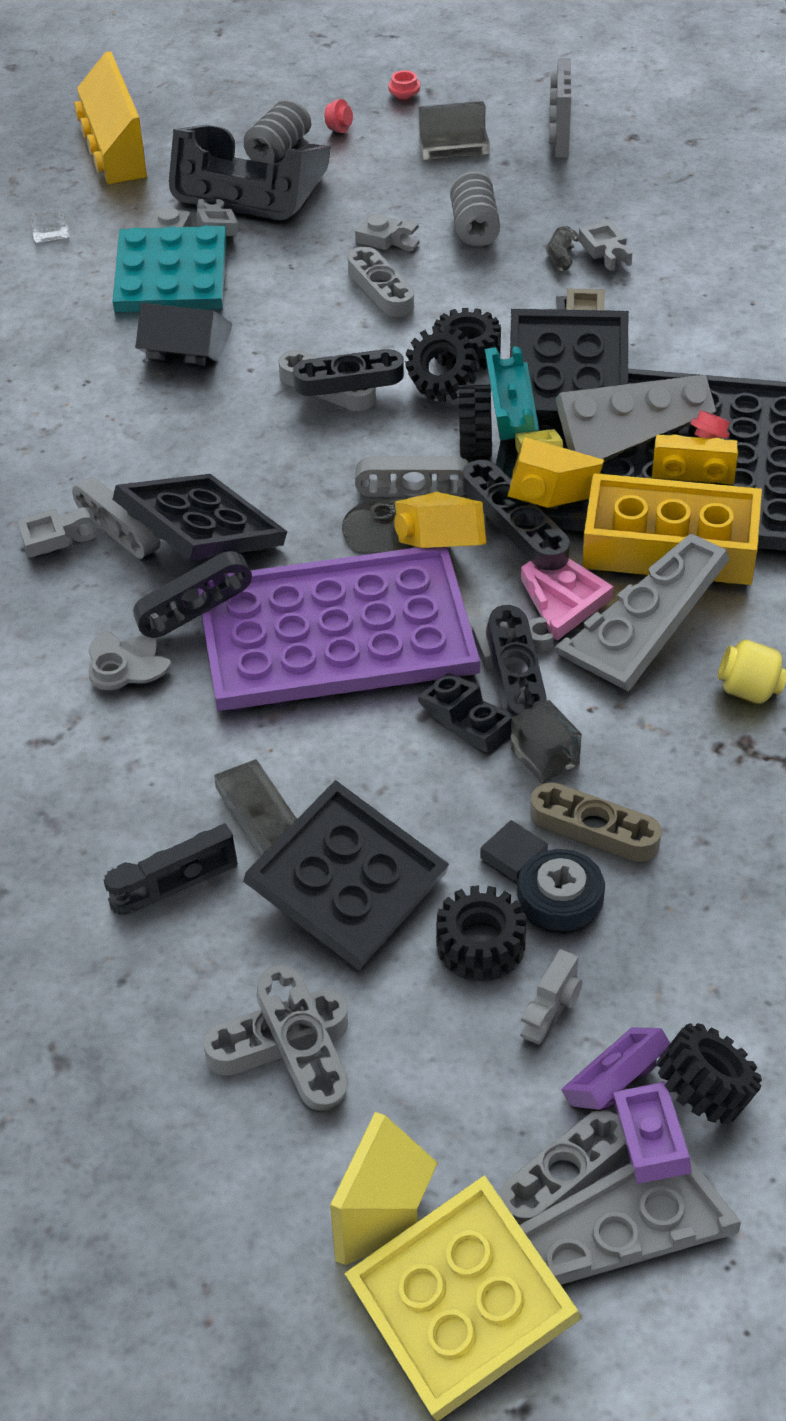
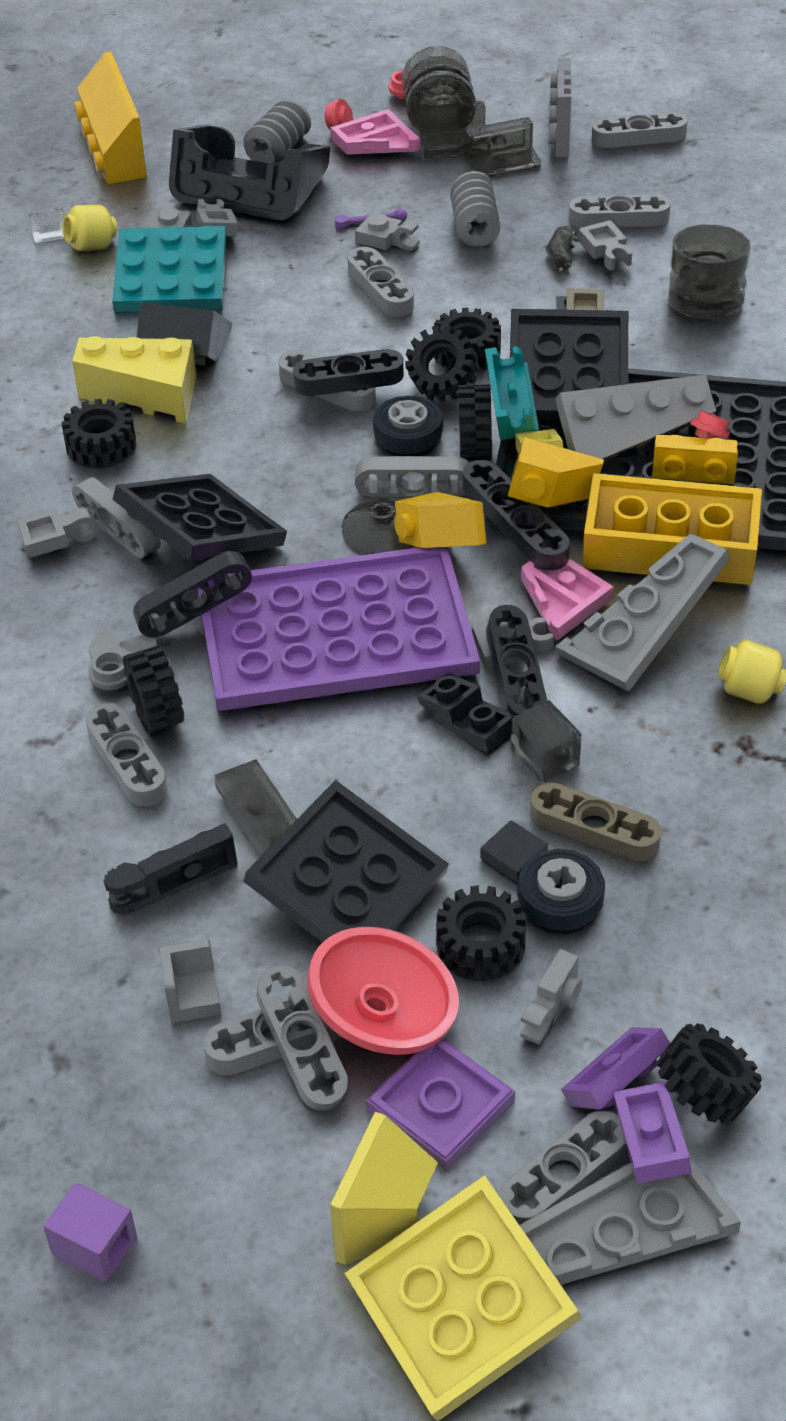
(89, 227): none -> light yellow head
(90, 1231): none -> medium lavender panel
(99, 433): none -> black tyre
(126, 771): none -> light grey beam
(137, 372): none -> light yellow wedge
(153, 689): none -> black tyre
(190, 980): none -> light grey panel
(343, 221): none -> medium lavender hinge
(375, 134): none -> bright pink wing
(382, 990): none -> coral dish
(408, 424): none -> black wheel
(435, 78): none -> clear smoke wheel
(442, 1101): none -> medium lavender tile
(501, 147): none -> clear smoke panel
(637, 209): none -> light grey beam
(639, 129): none -> light grey beam
(708, 271): none -> clear smoke wheel

